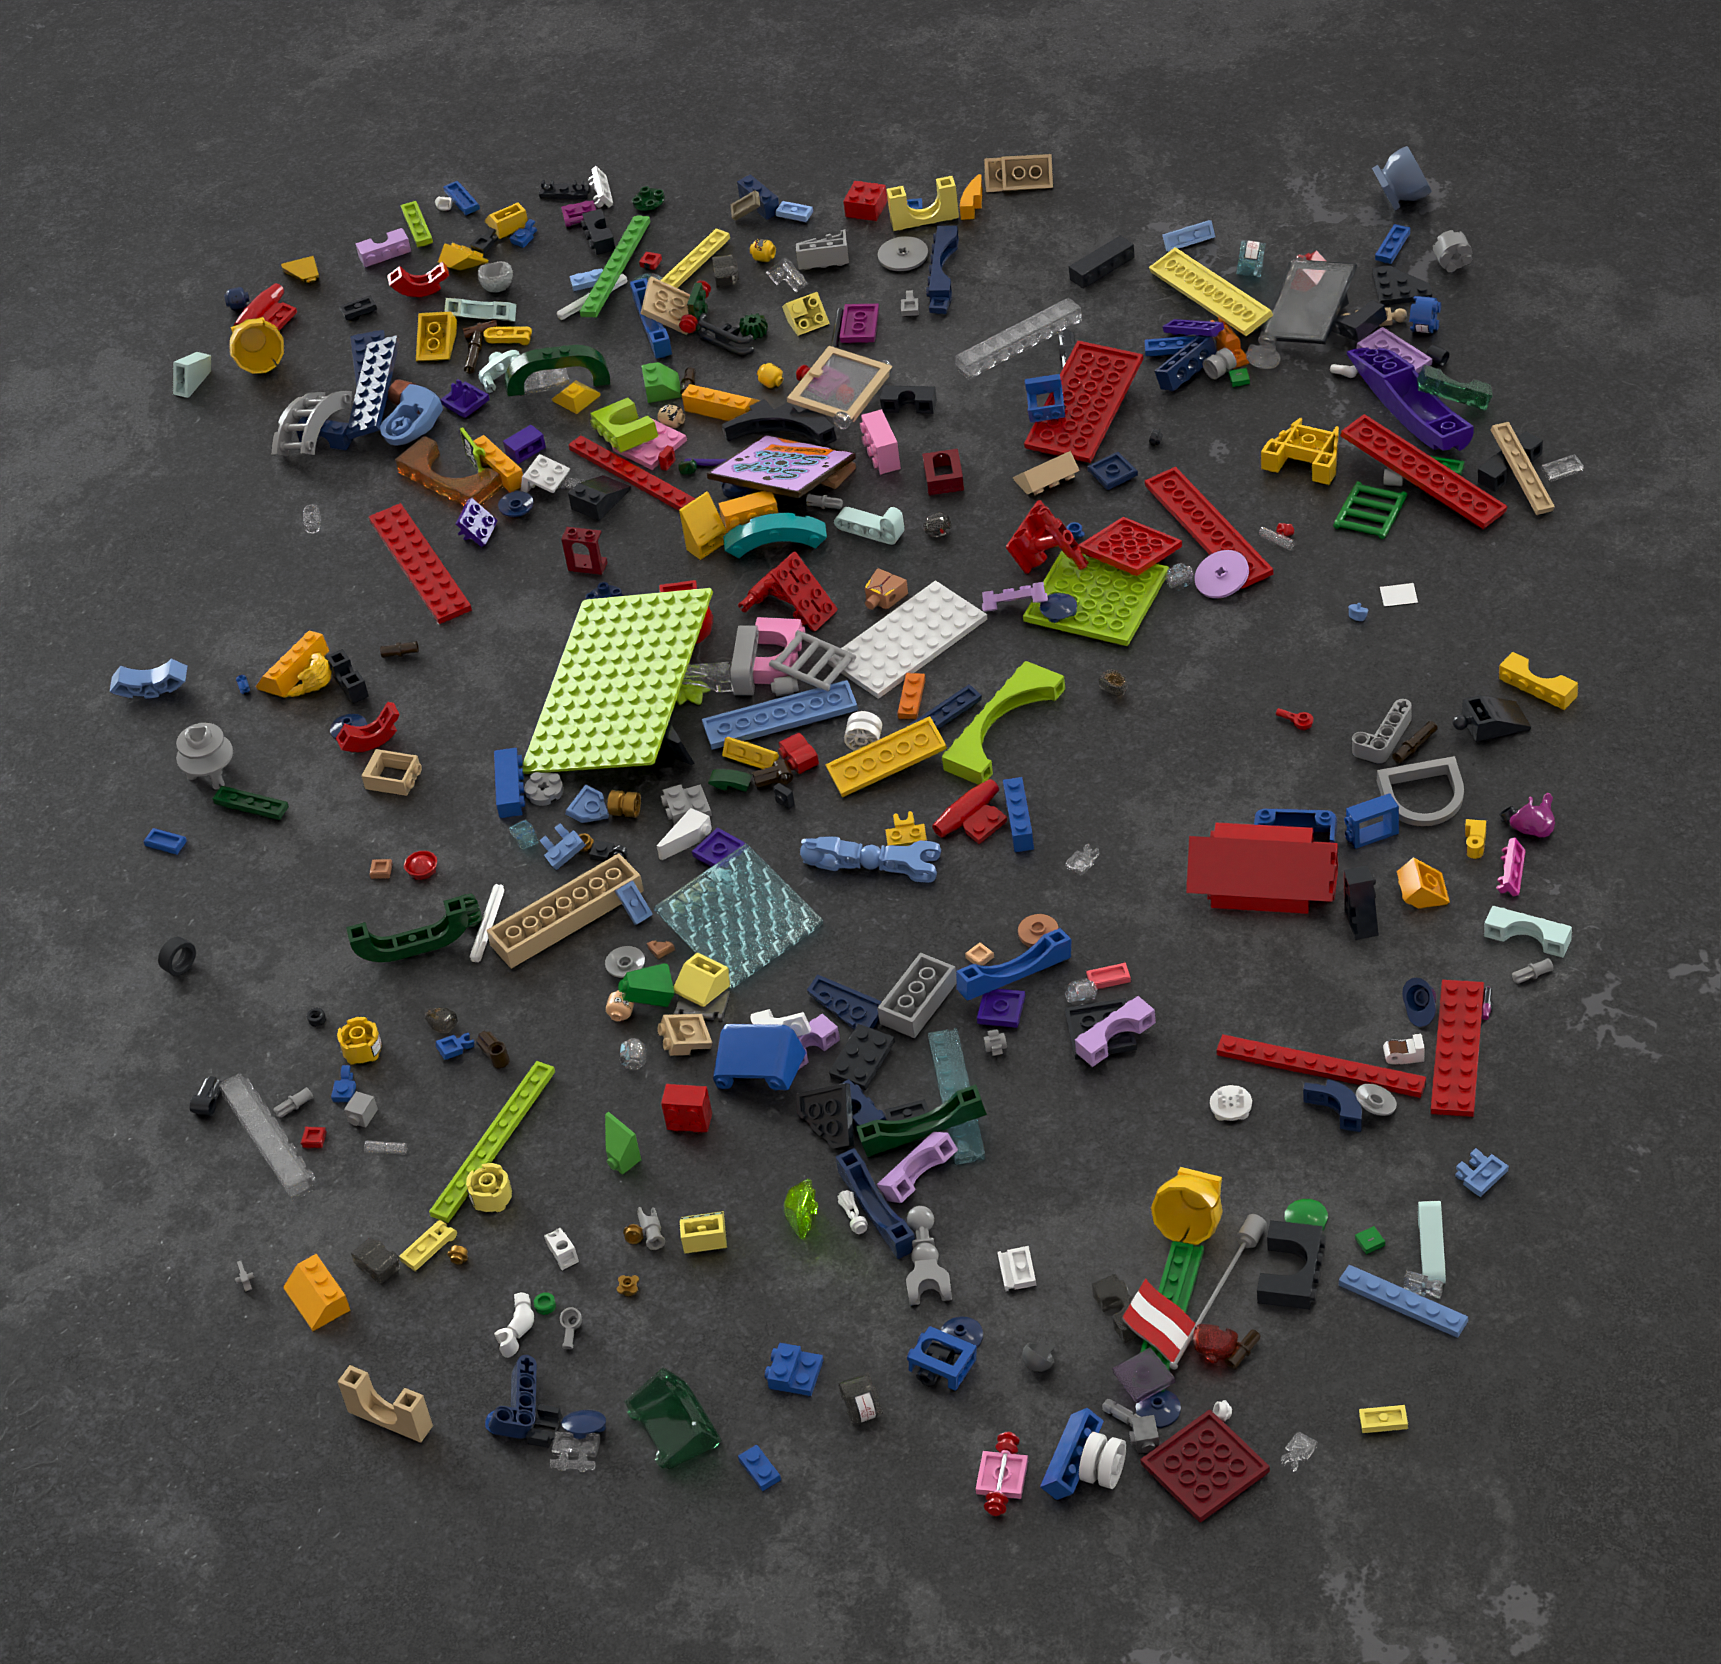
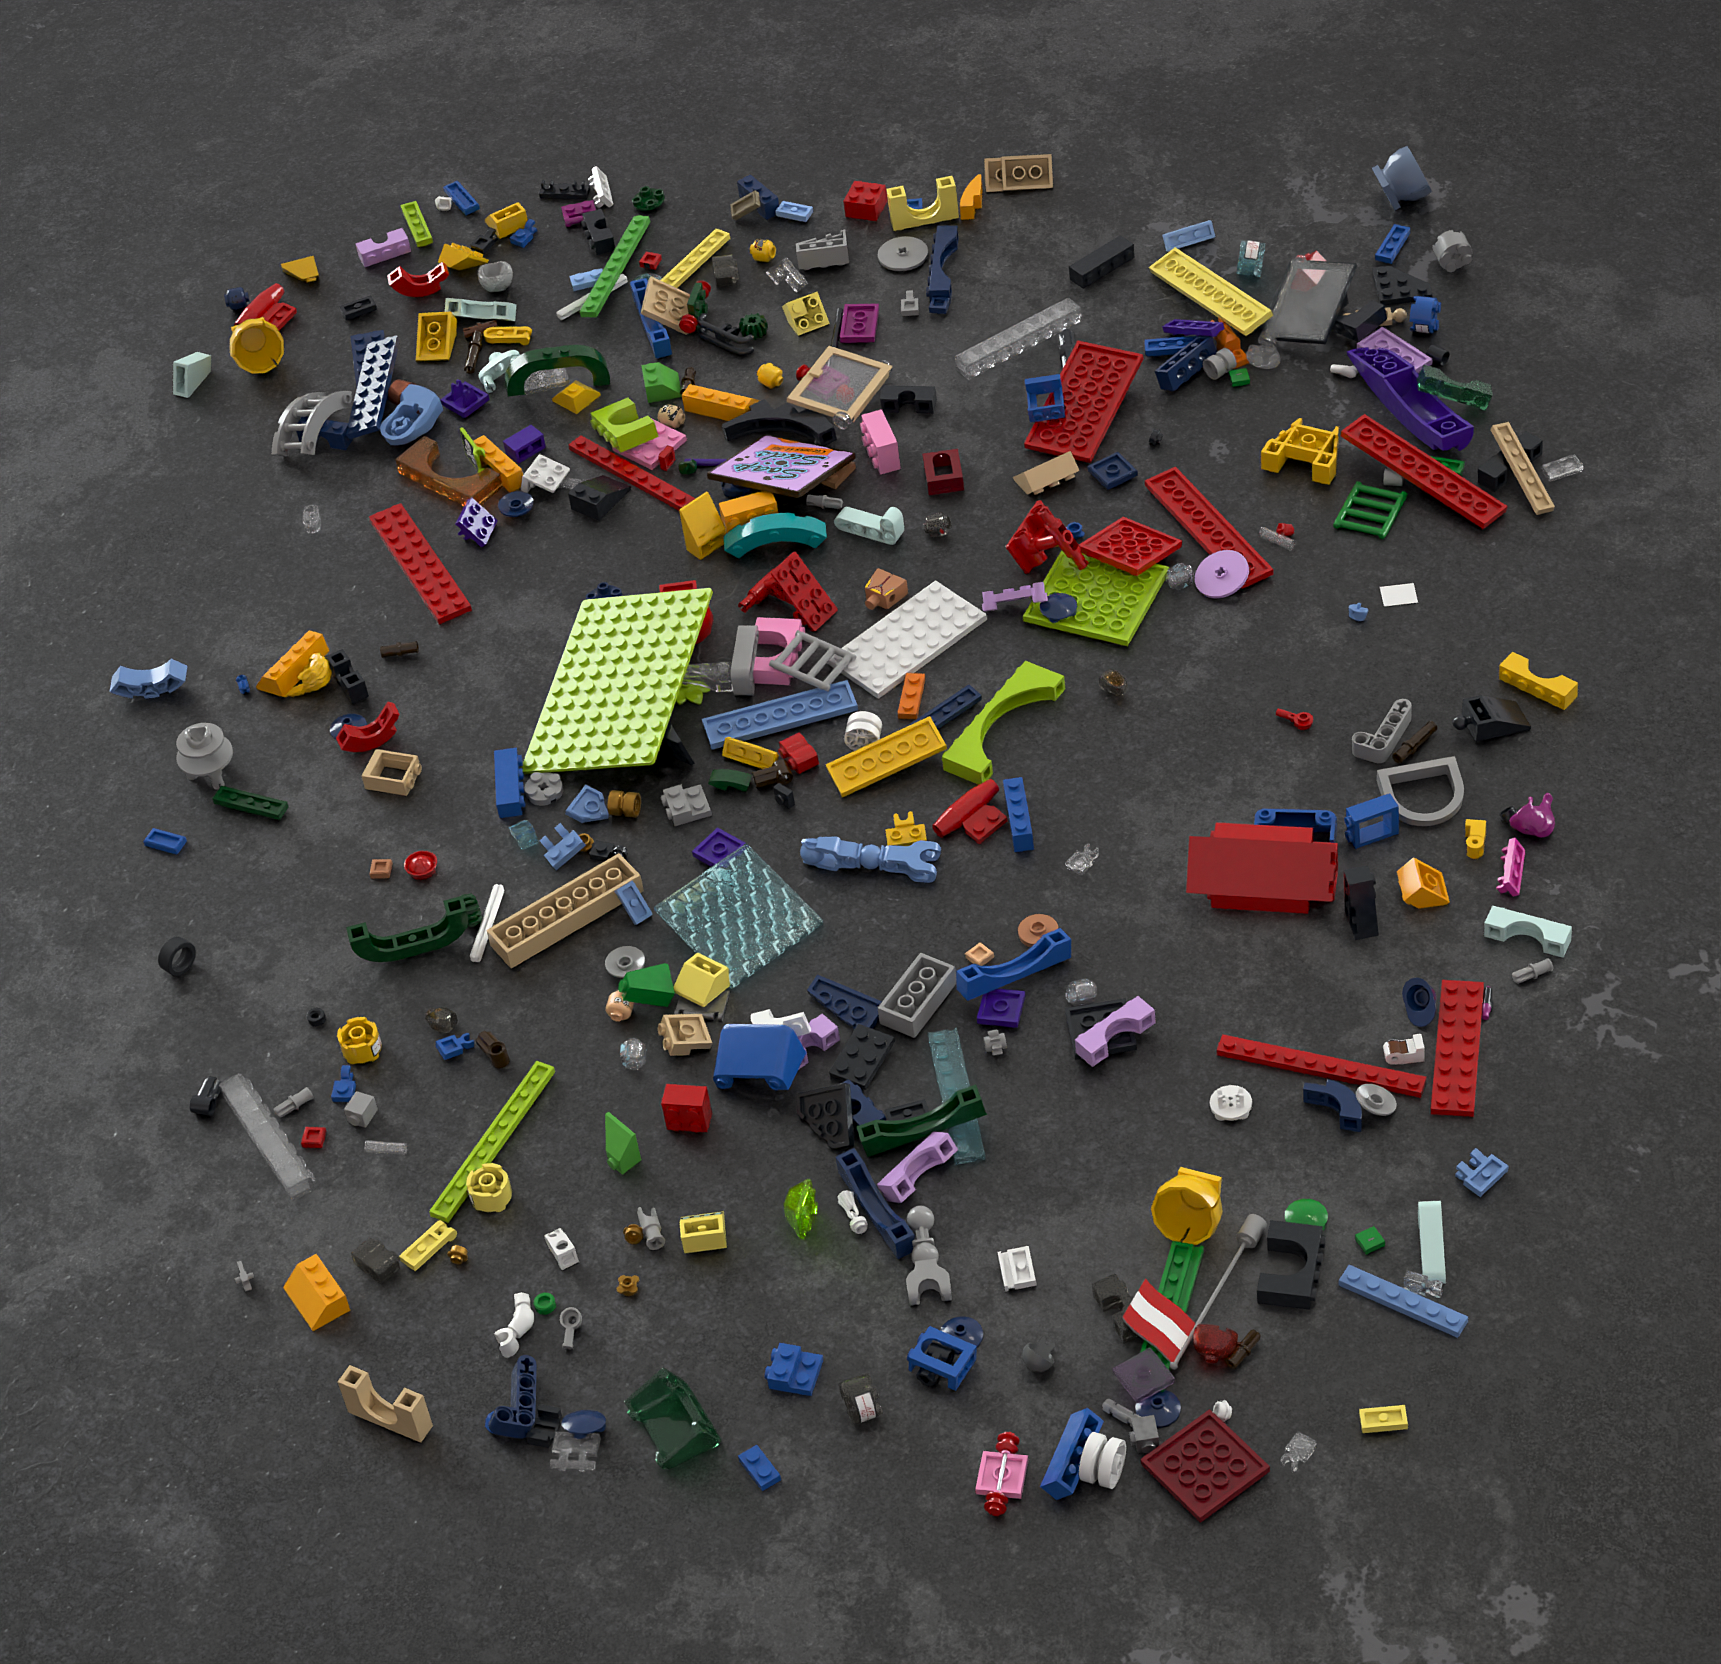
(582, 563): dark red panel -> none
(660, 949): nougat tile -> none
(687, 832): white slope -> none
(784, 686): light grey brick -> none
(1109, 975): coral tile -> none

